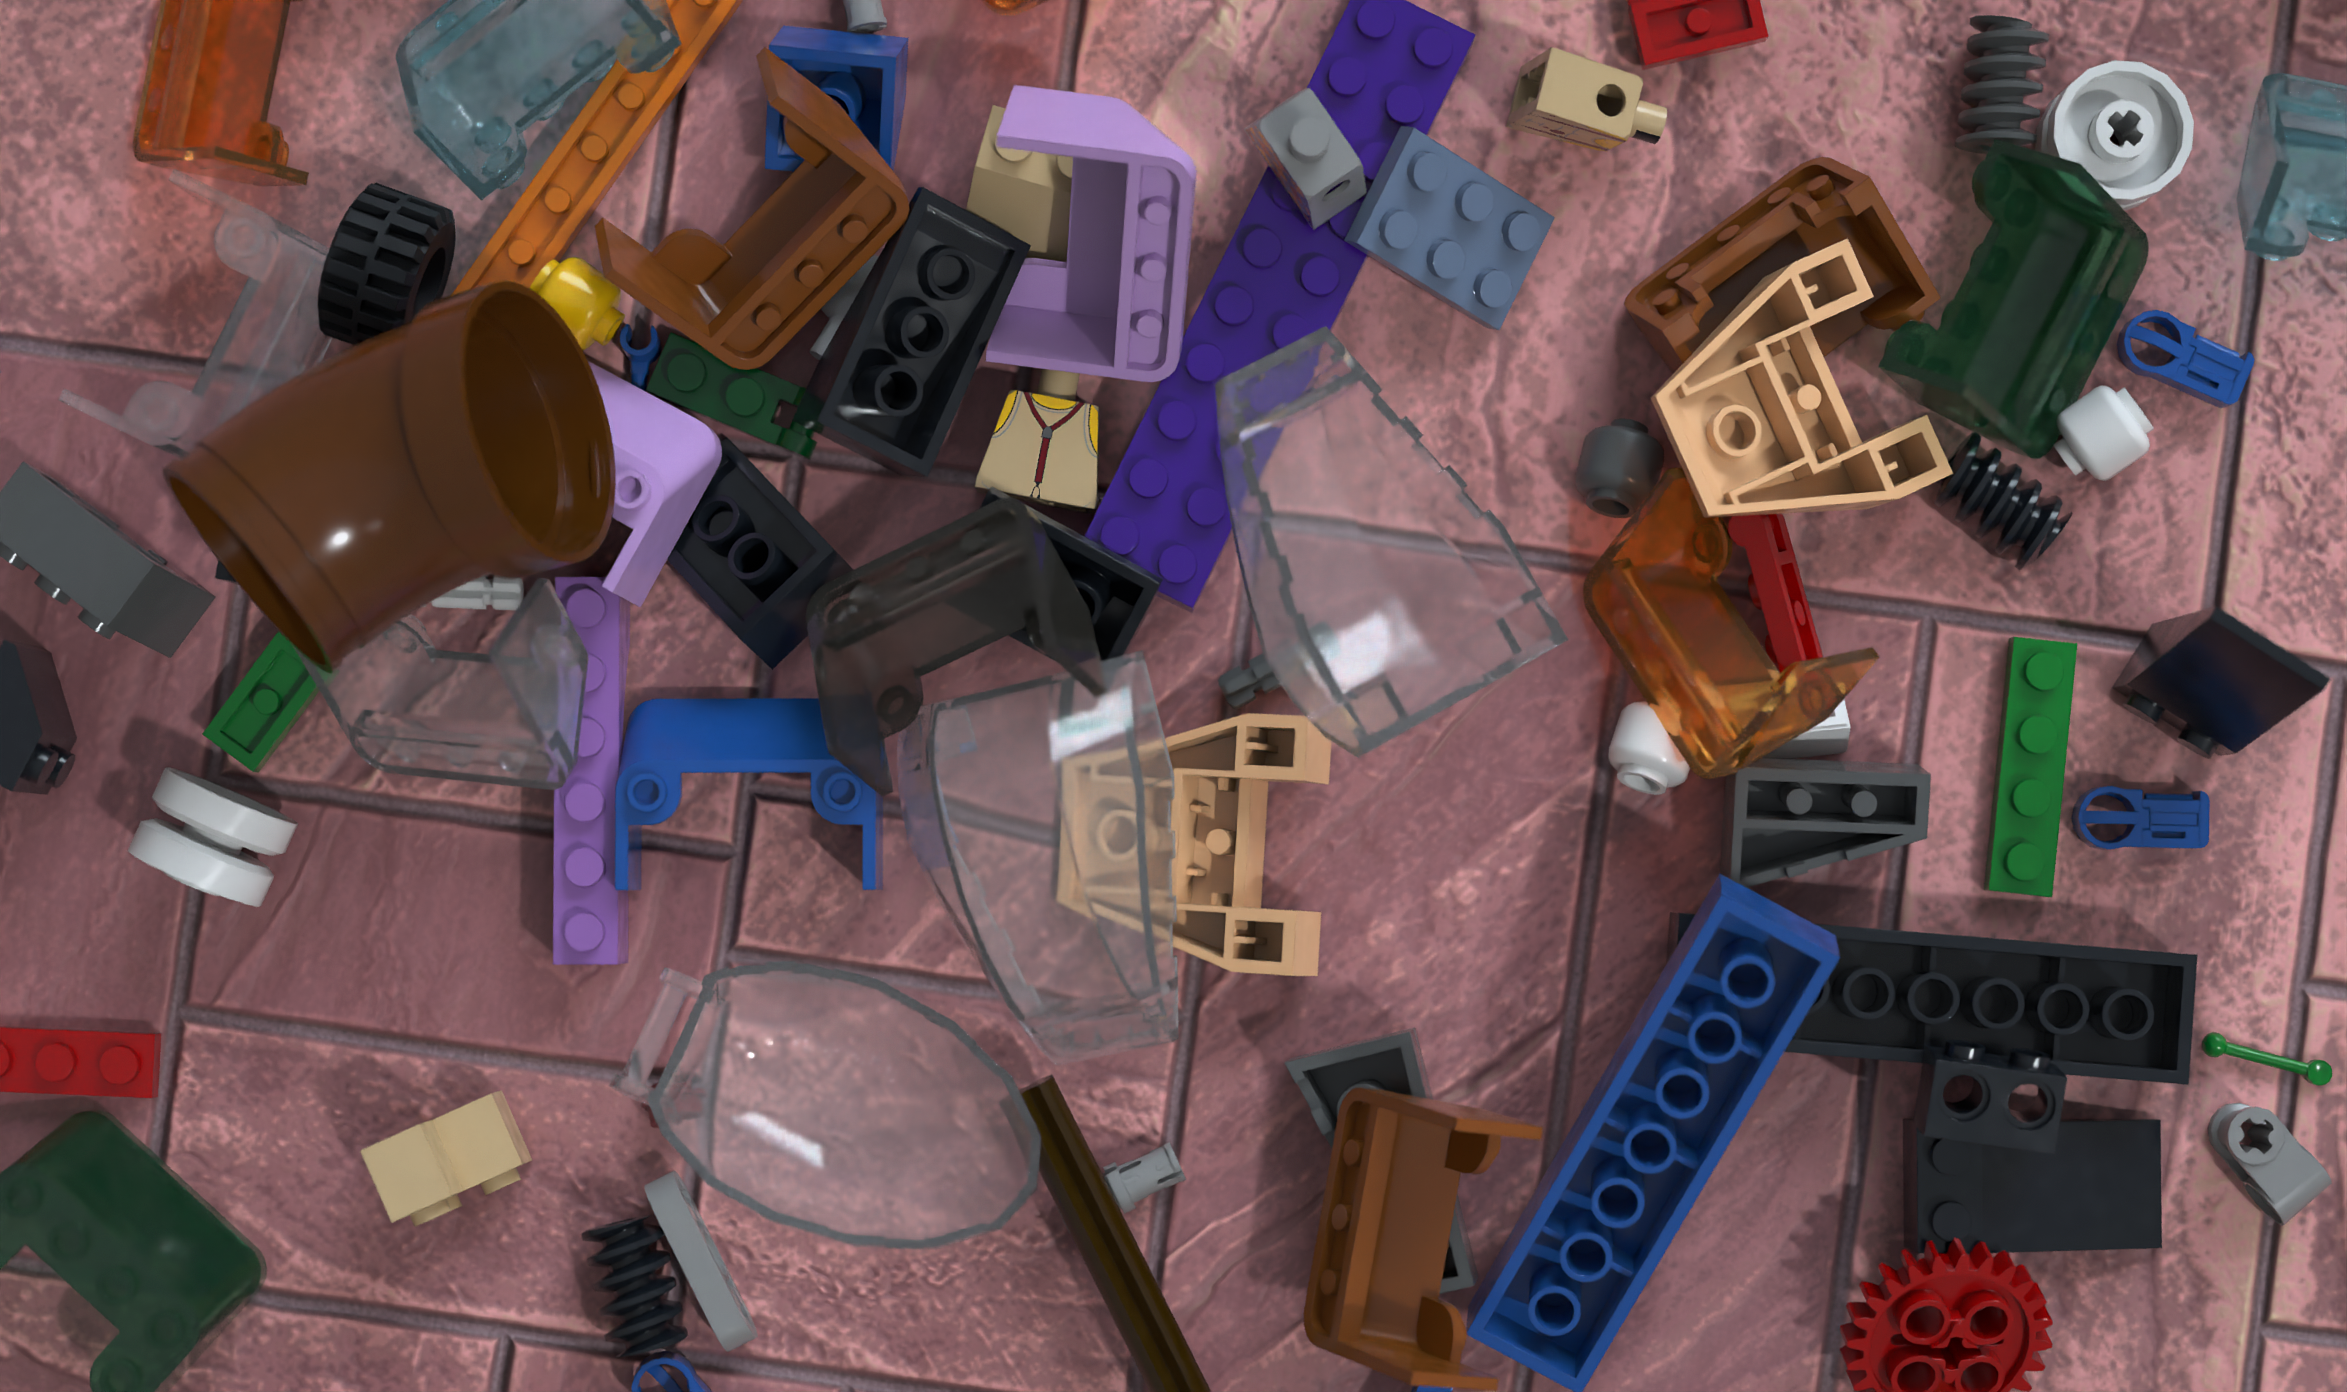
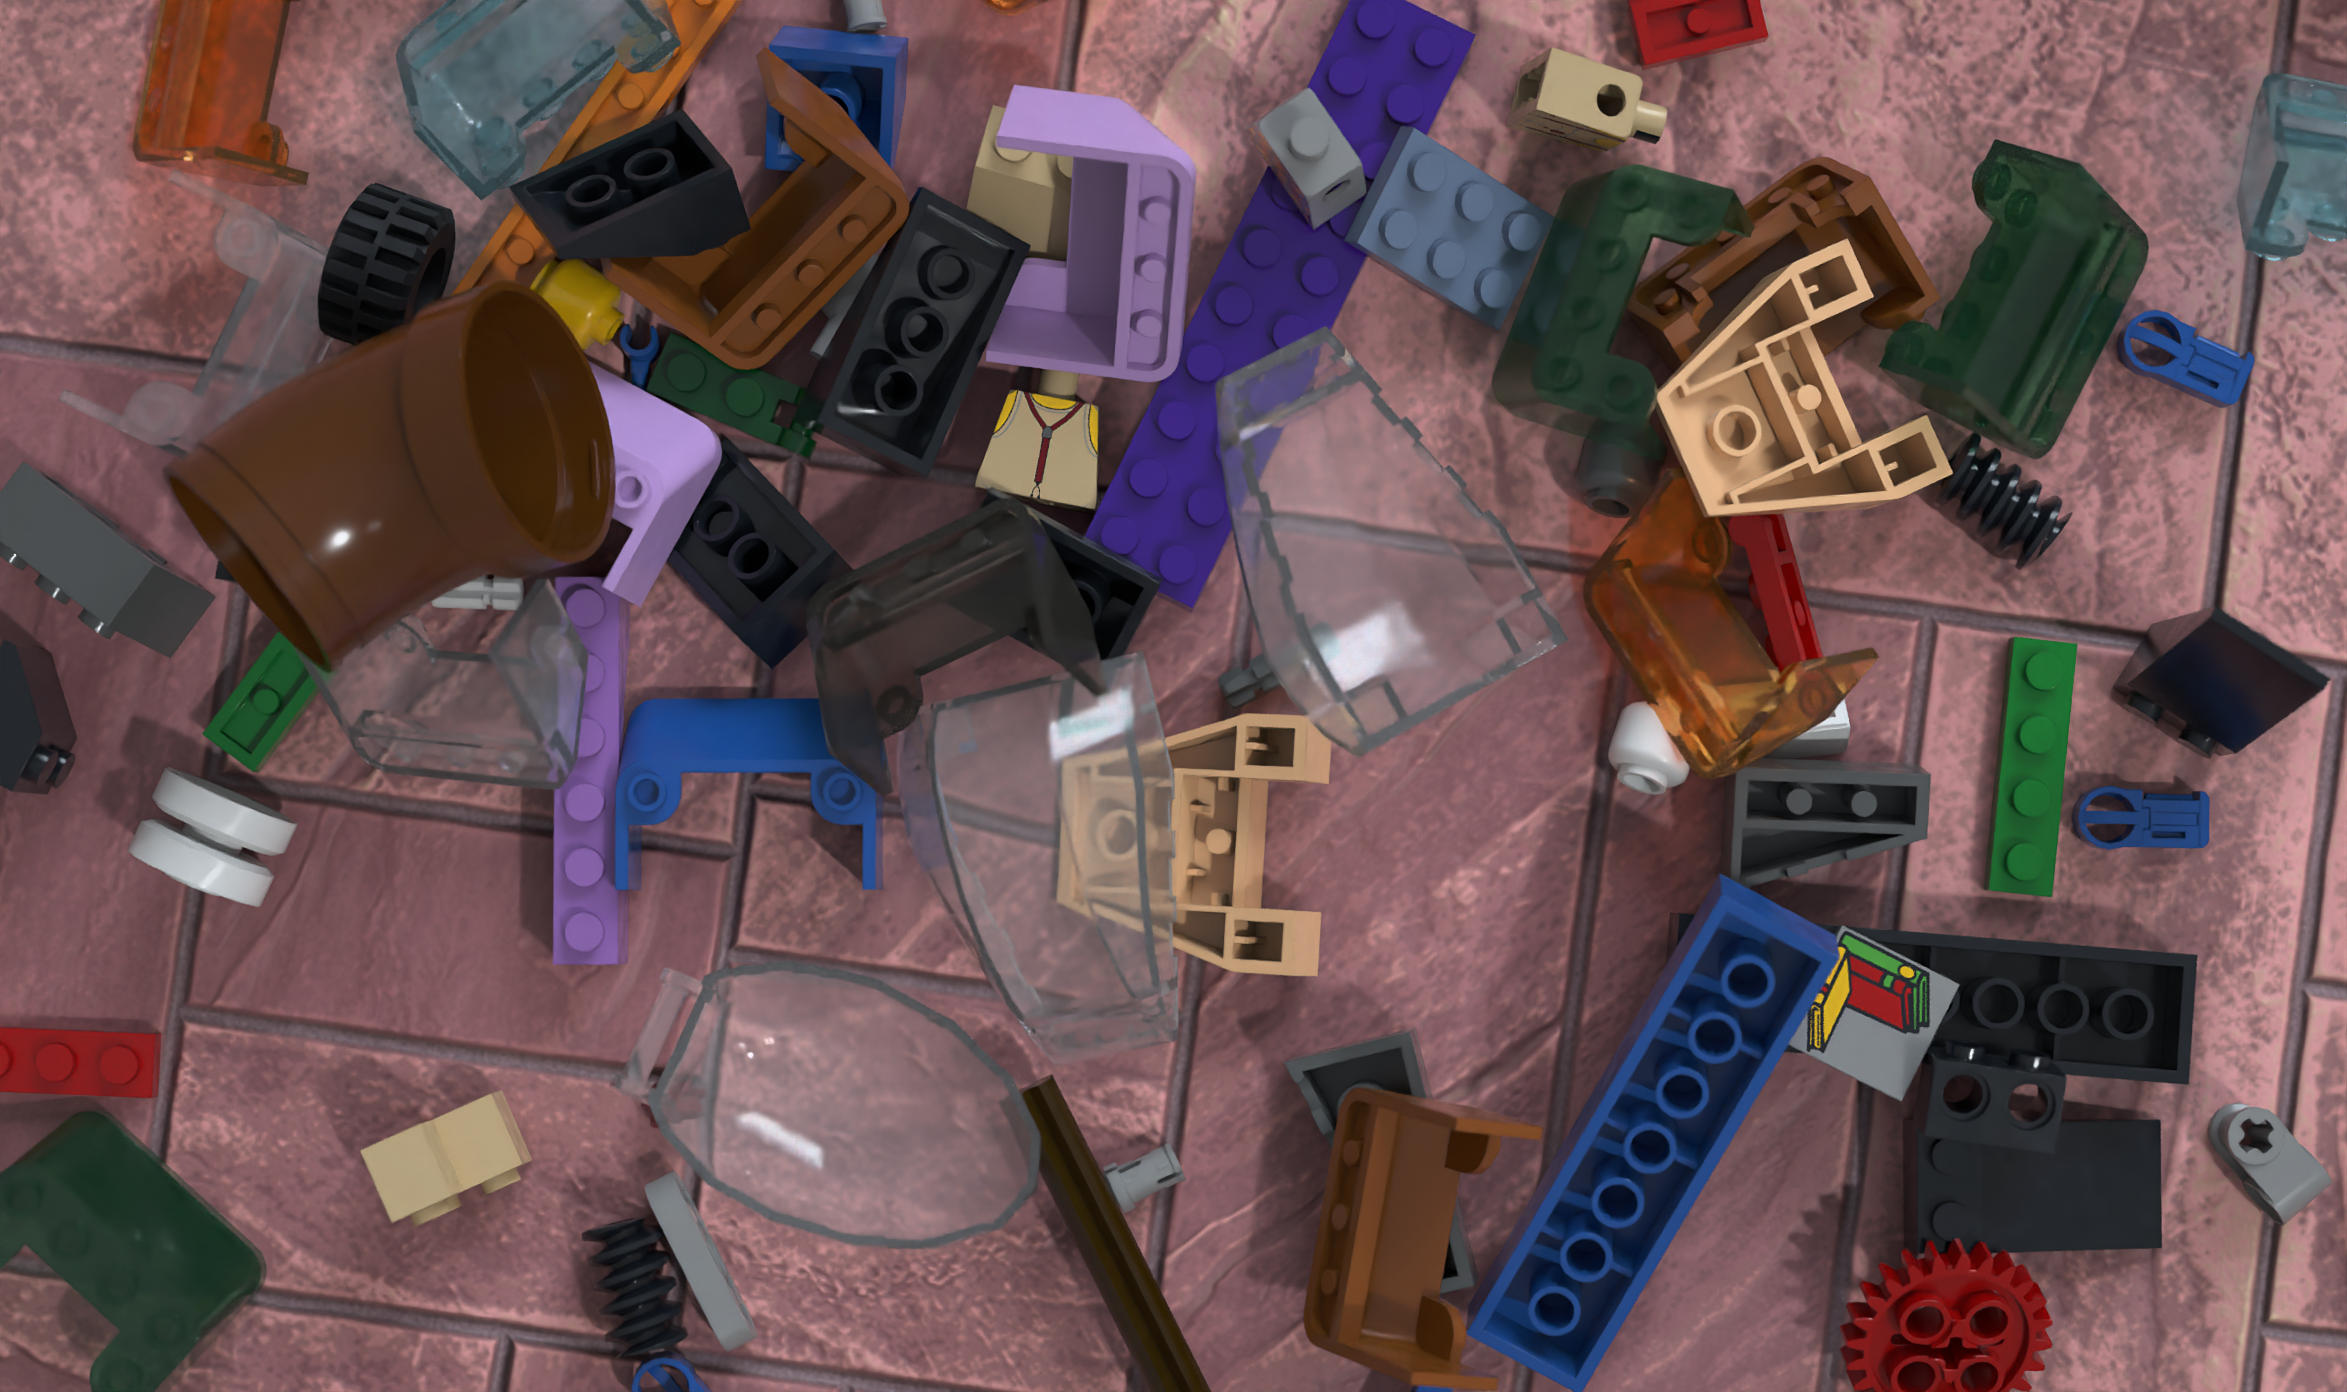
(638, 196): none -> black slope
(1559, 345): none -> clear green windscreen
(1874, 1015): none -> tile
(2000, 83): dark grey piece -> none
(2103, 433): white head -> none
(2140, 110): white wheel -> none
(2315, 1071): green hinge -> none

